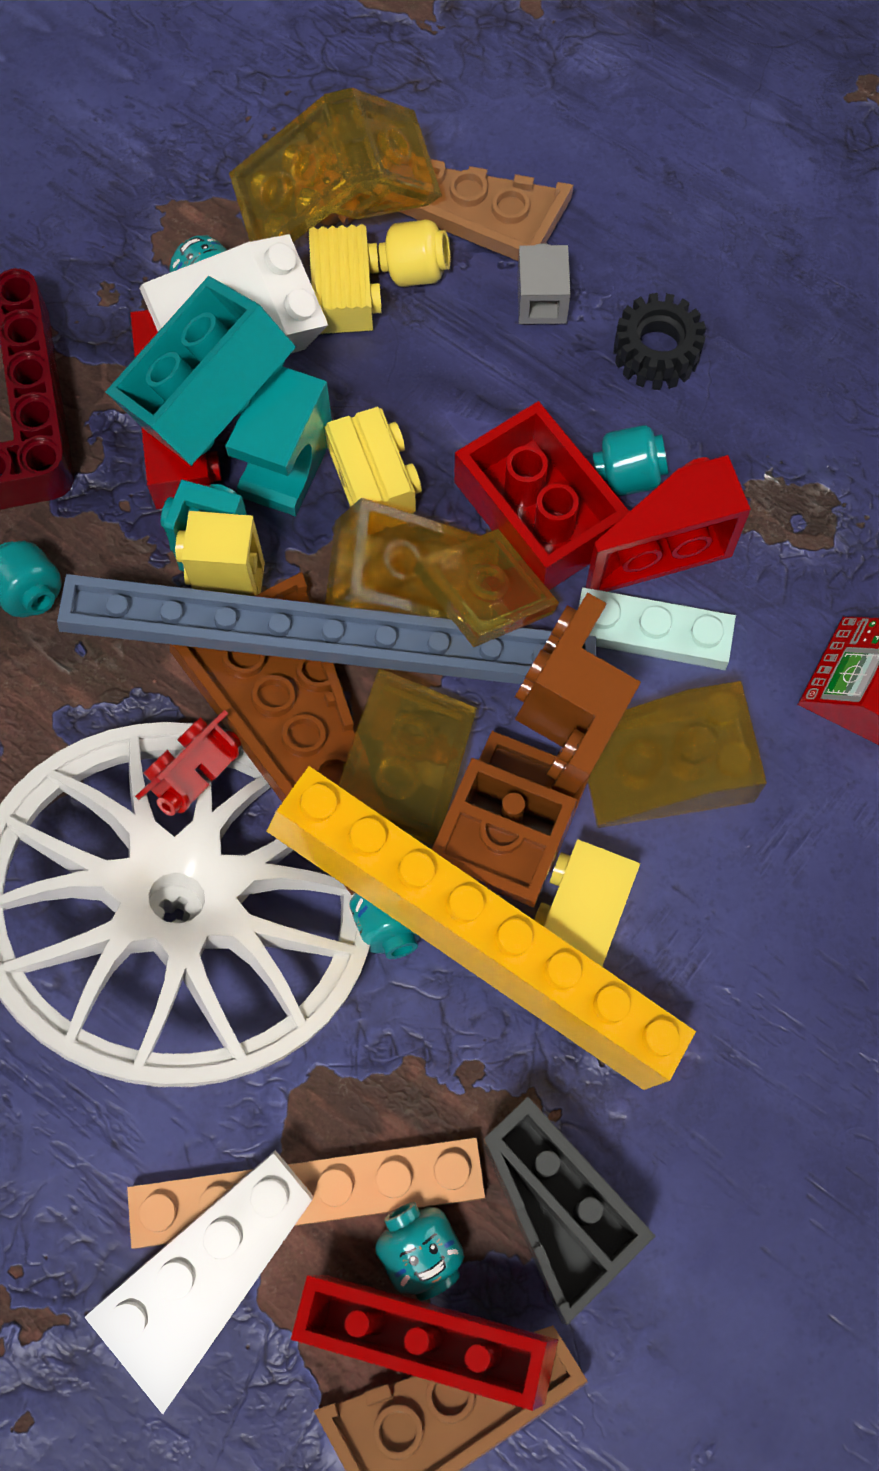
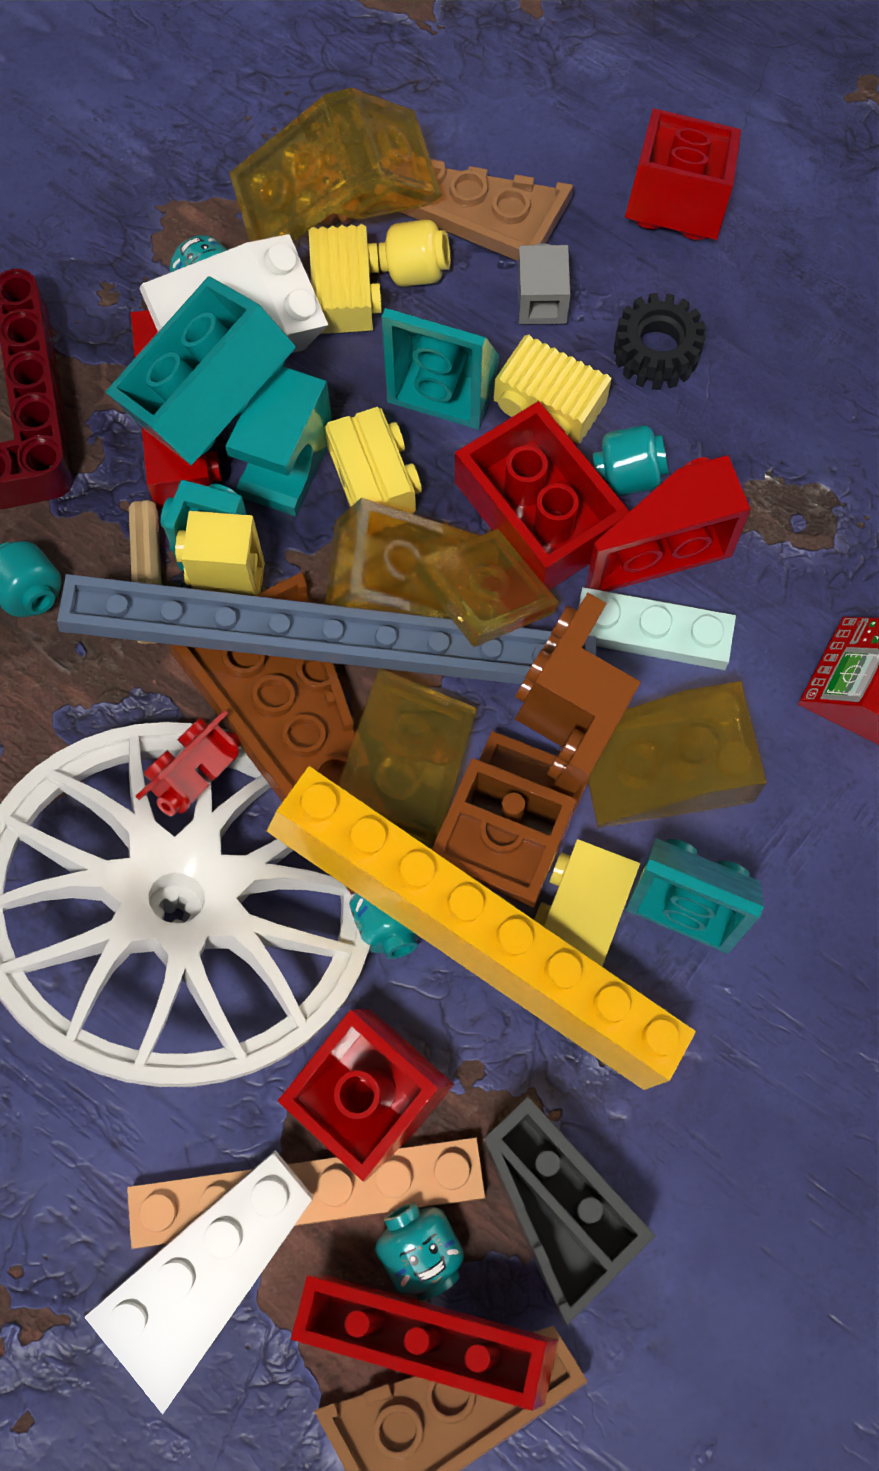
(144, 544): none -> tan axle
(365, 1092): none -> red slope
(438, 369): none -> teal slope
(559, 382): none -> light yellow brick
(684, 175): none -> red slope
(696, 895): none -> teal slope

